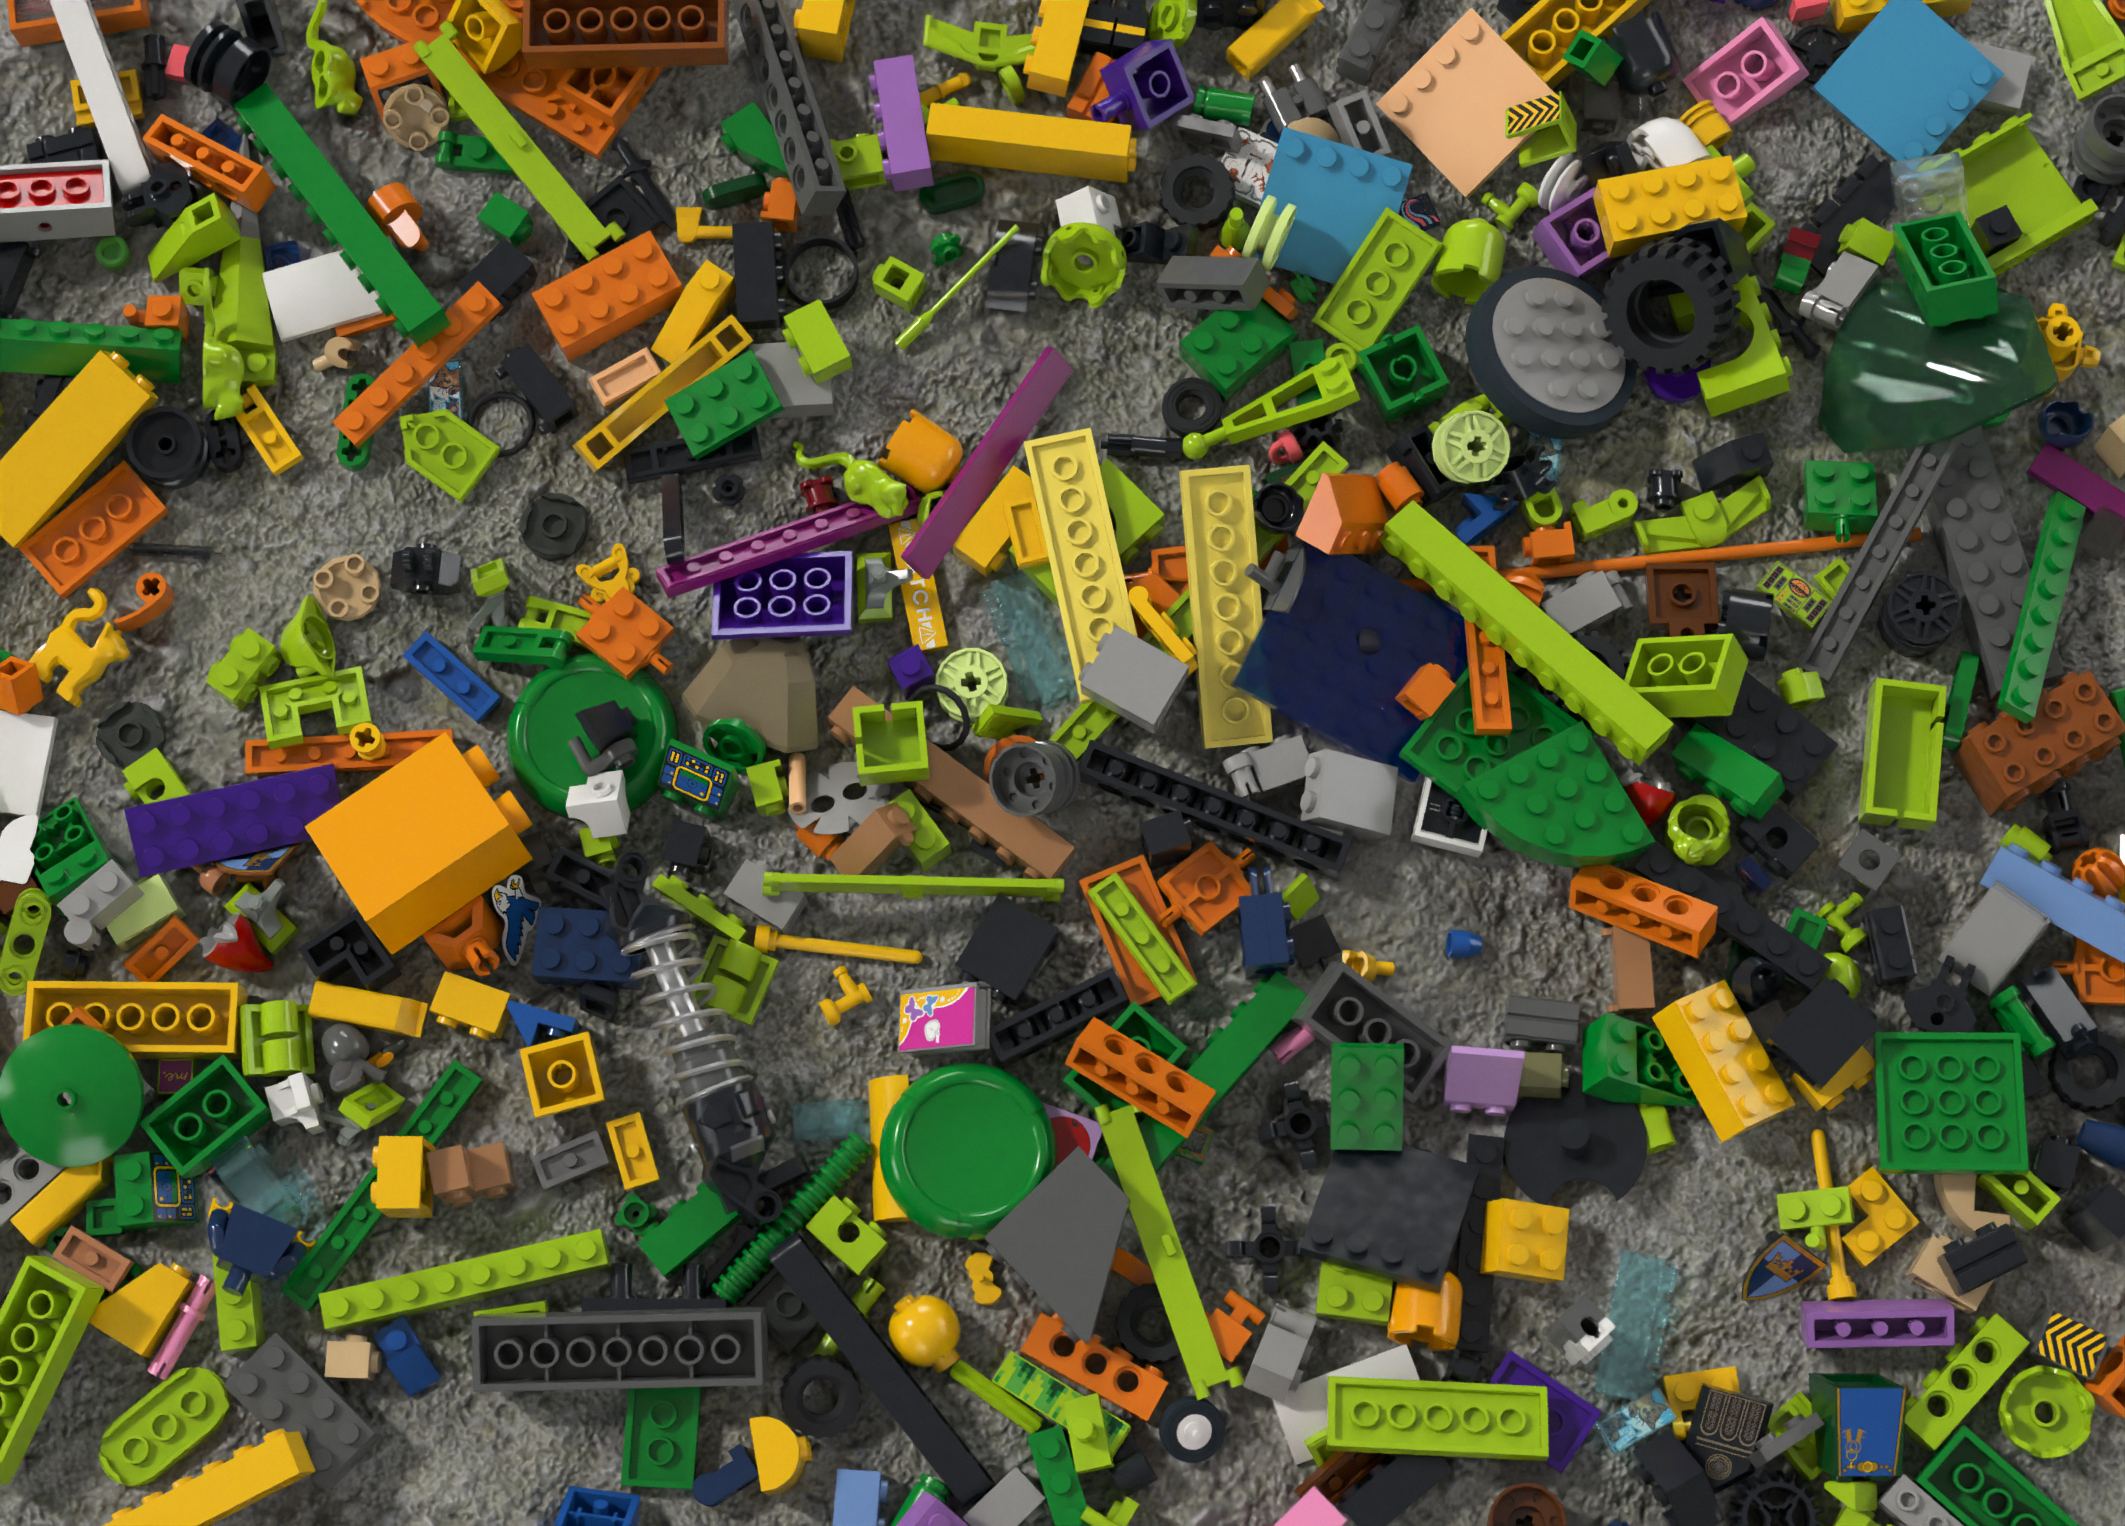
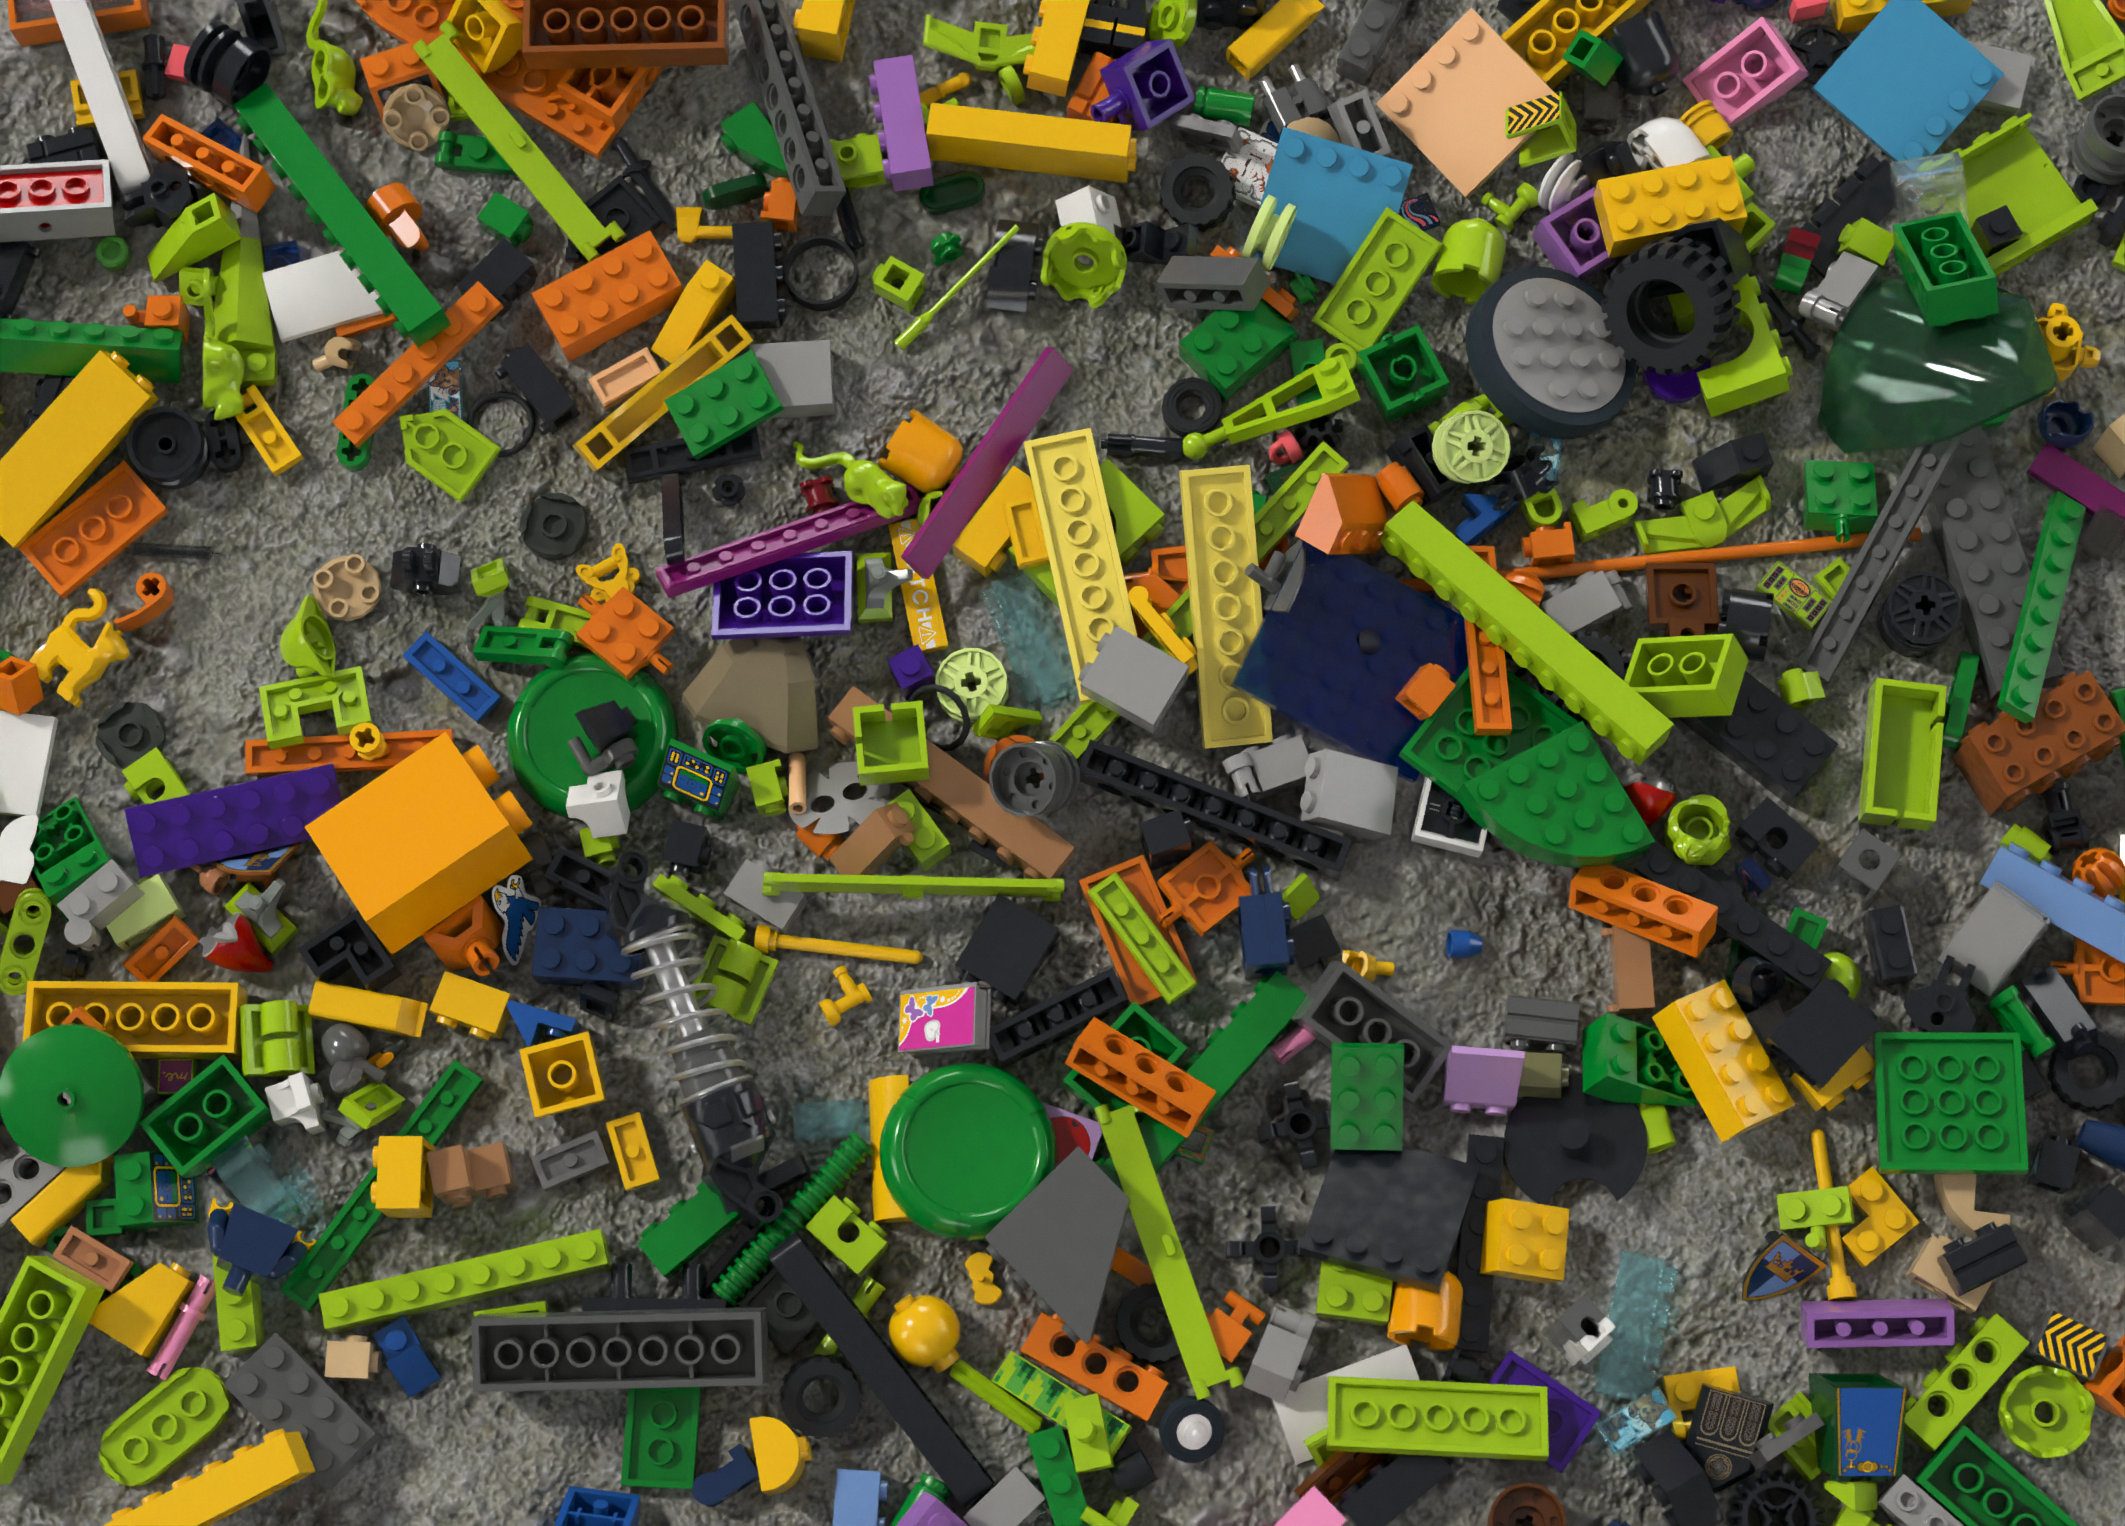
(244, 668): lime brick -> none
(632, 1205): green plate -> none
(817, 342): lime brick -> none
(1234, 230): lime cone -> none
(1278, 508): black hair -> none
(1727, 772): green brick -> none
(1835, 915): lime piece -> none
(2021, 1196): lime brick -> none

